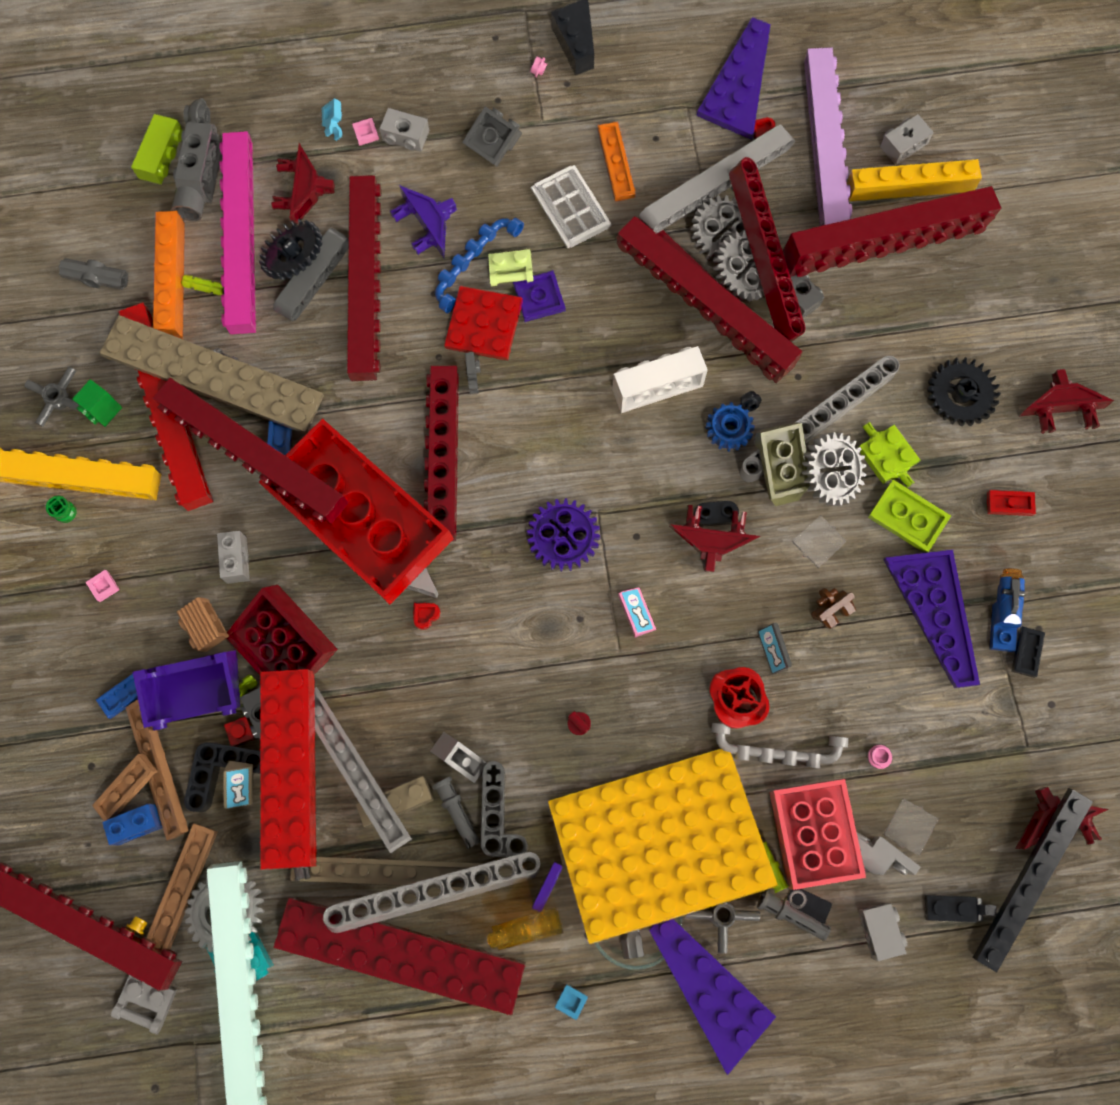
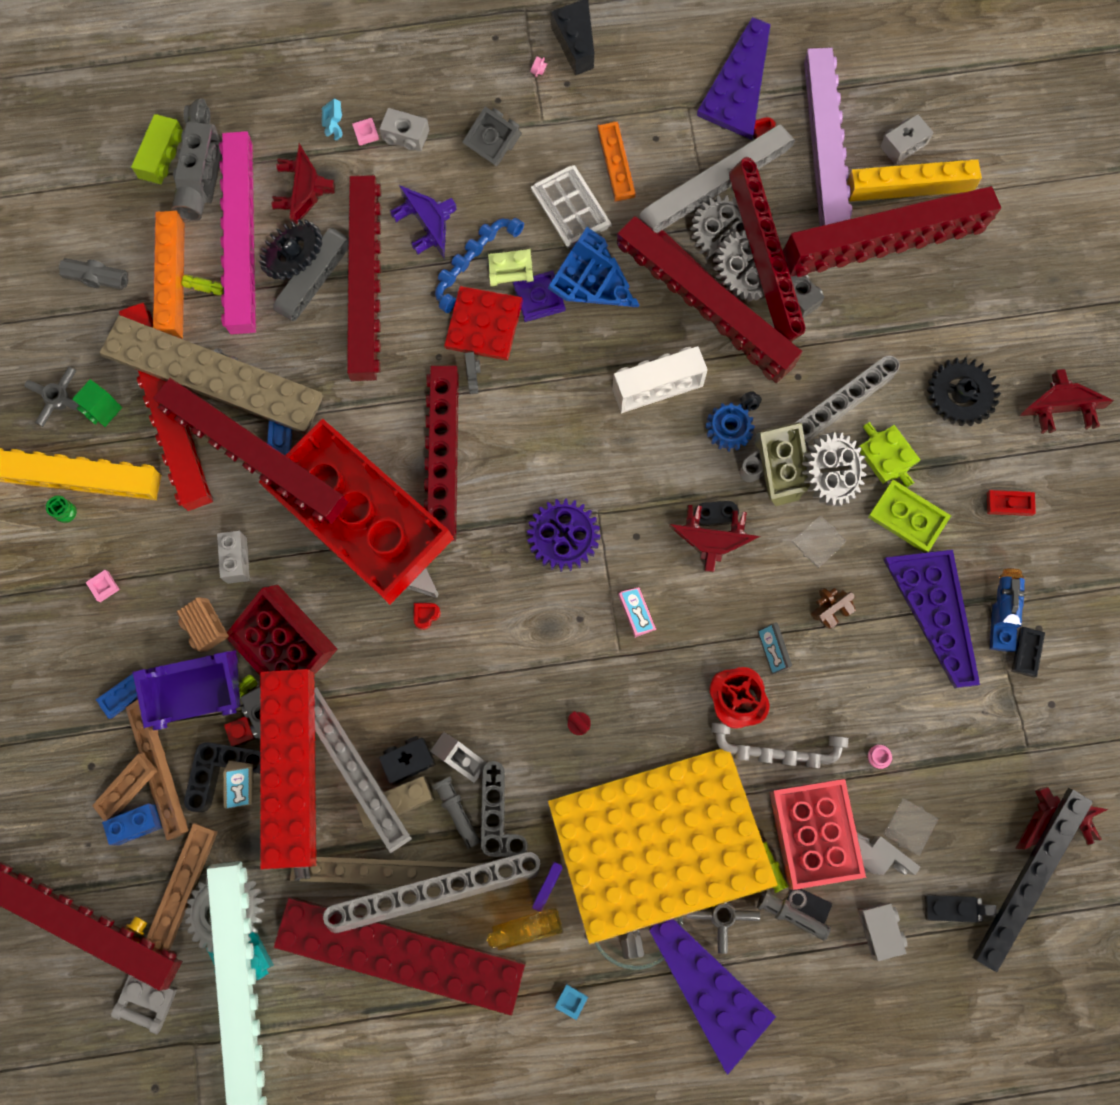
(398, 771): none -> black brick
(592, 274): none -> blue wedge

